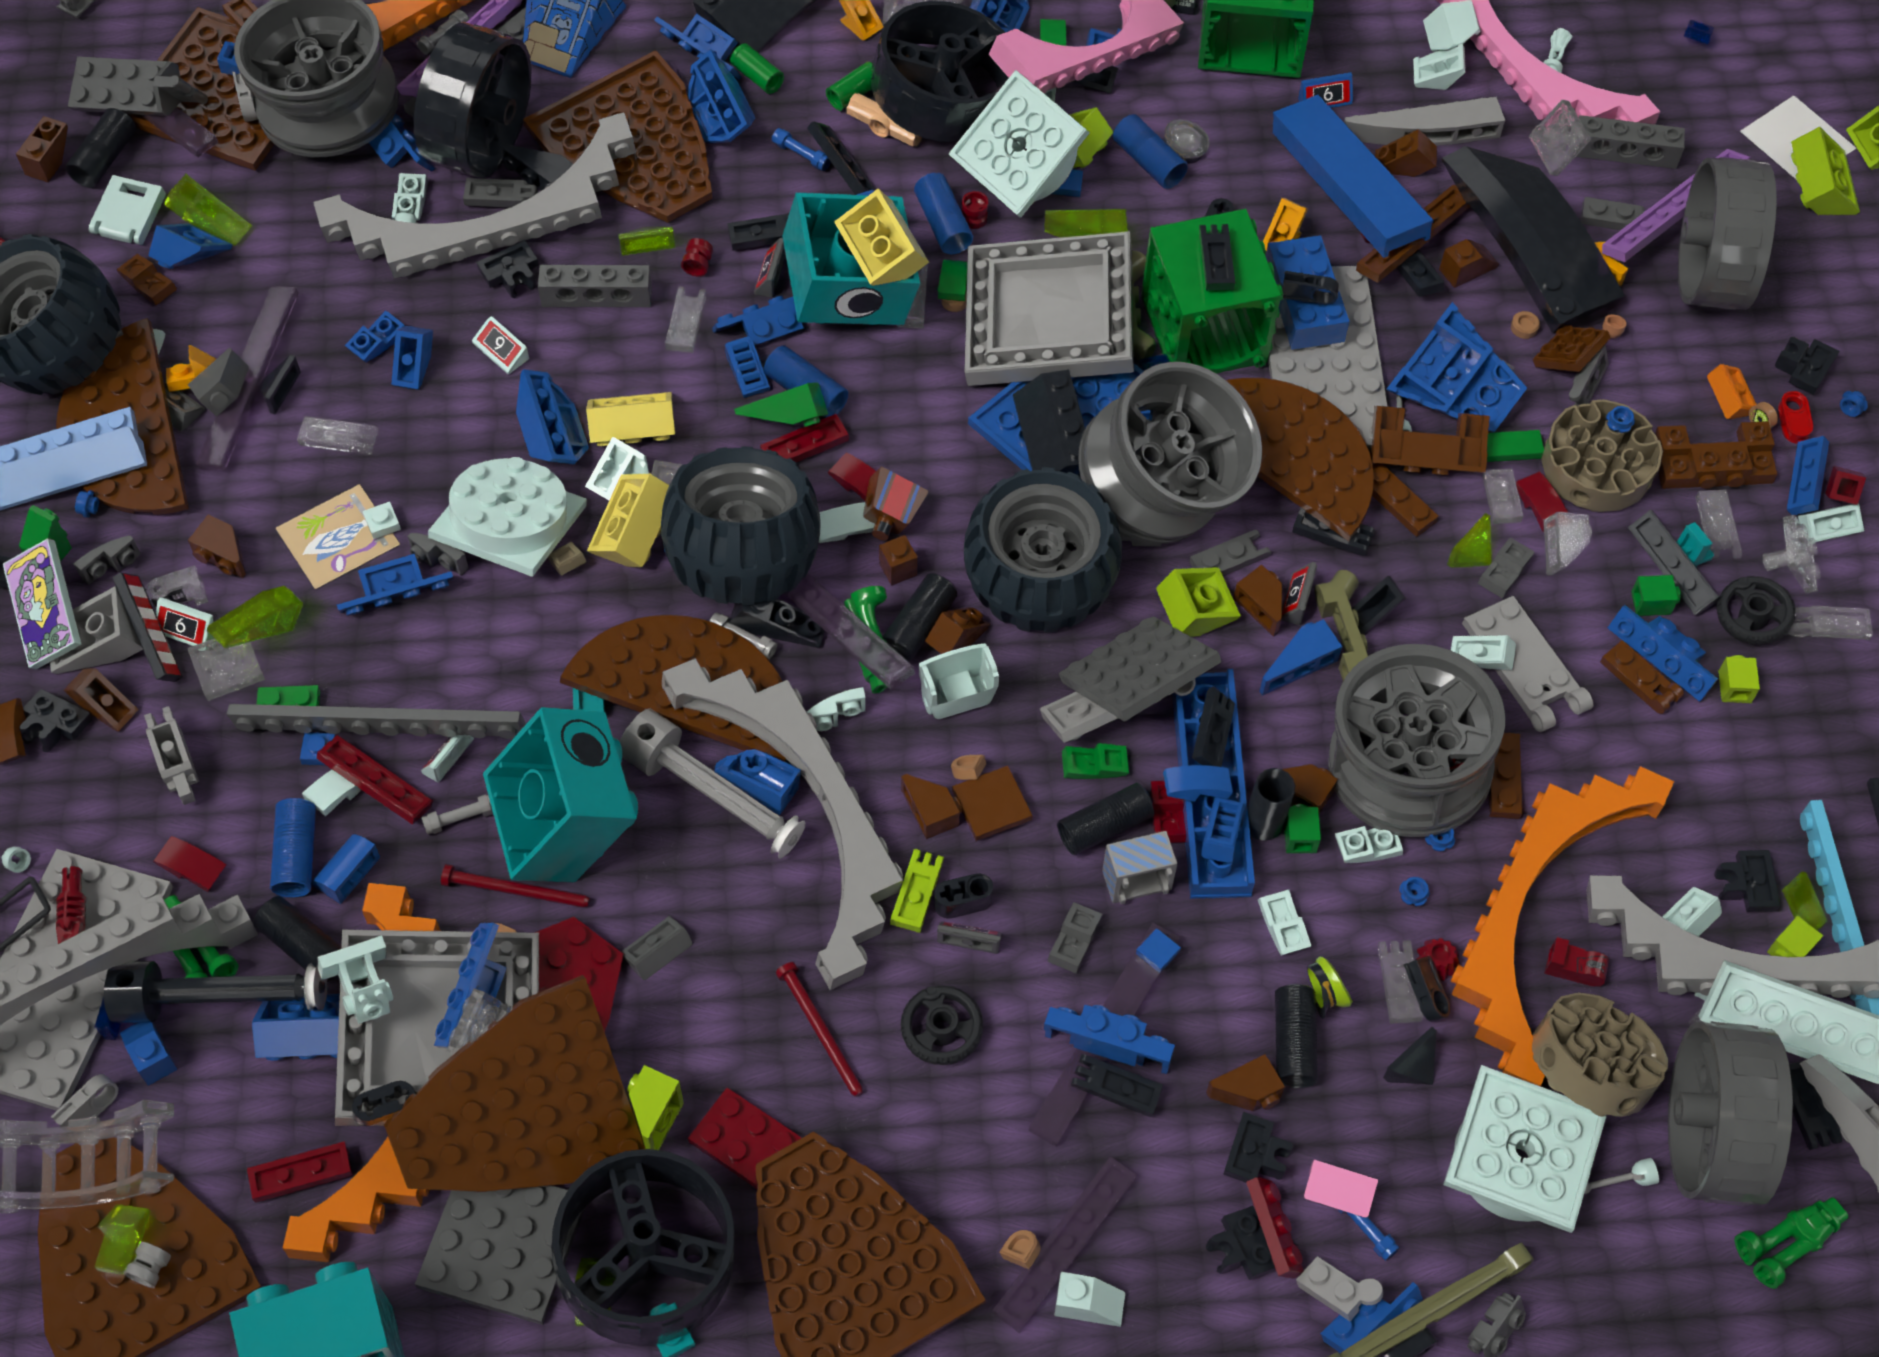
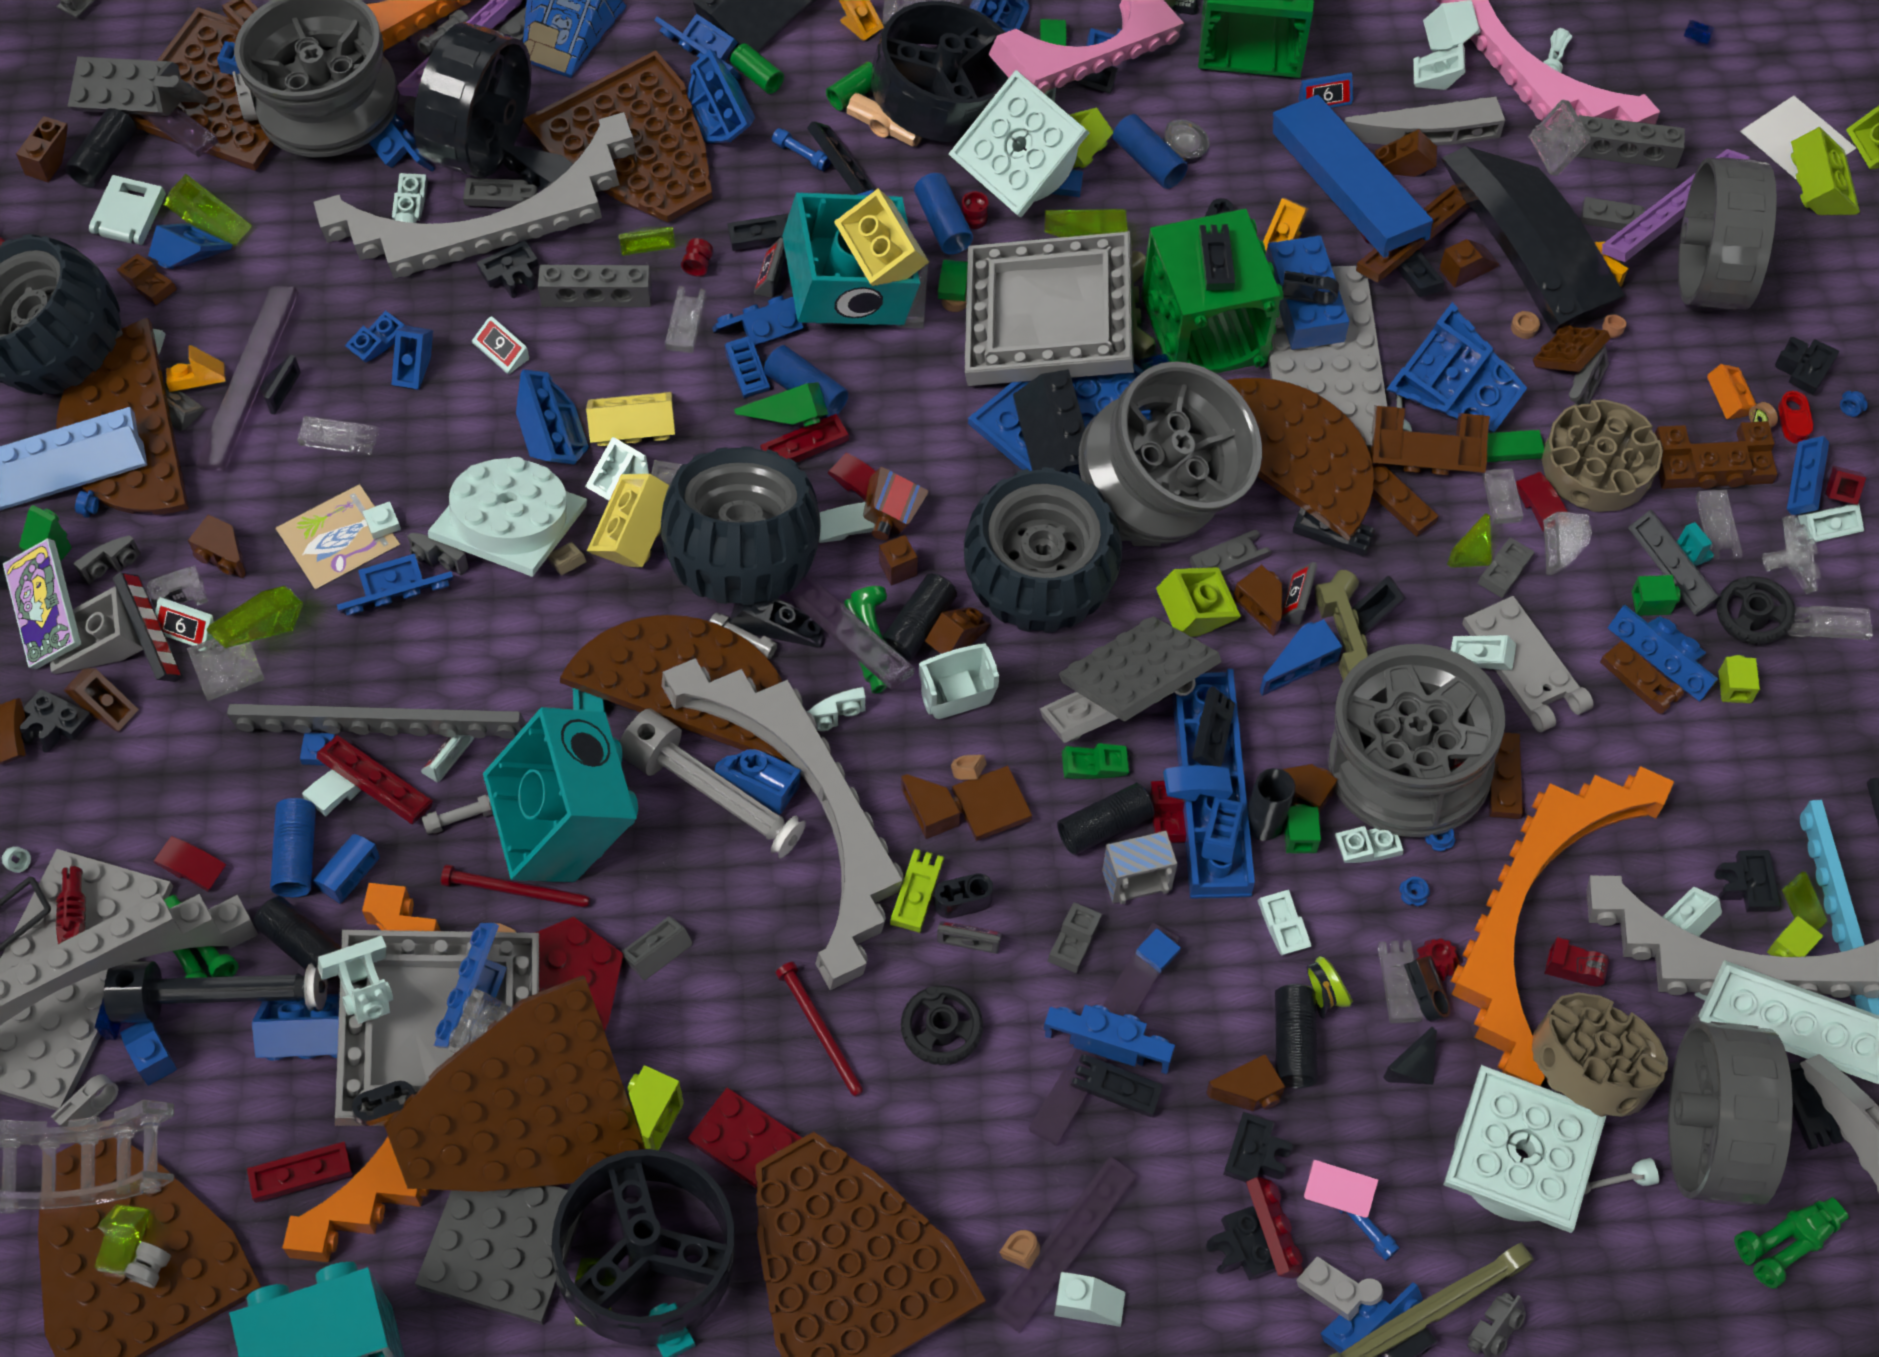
(172, 755): light grey hinge -> none
(220, 382): dark grey slope -> none
(289, 695): green plate -> none
(1622, 414): blue plate -> none

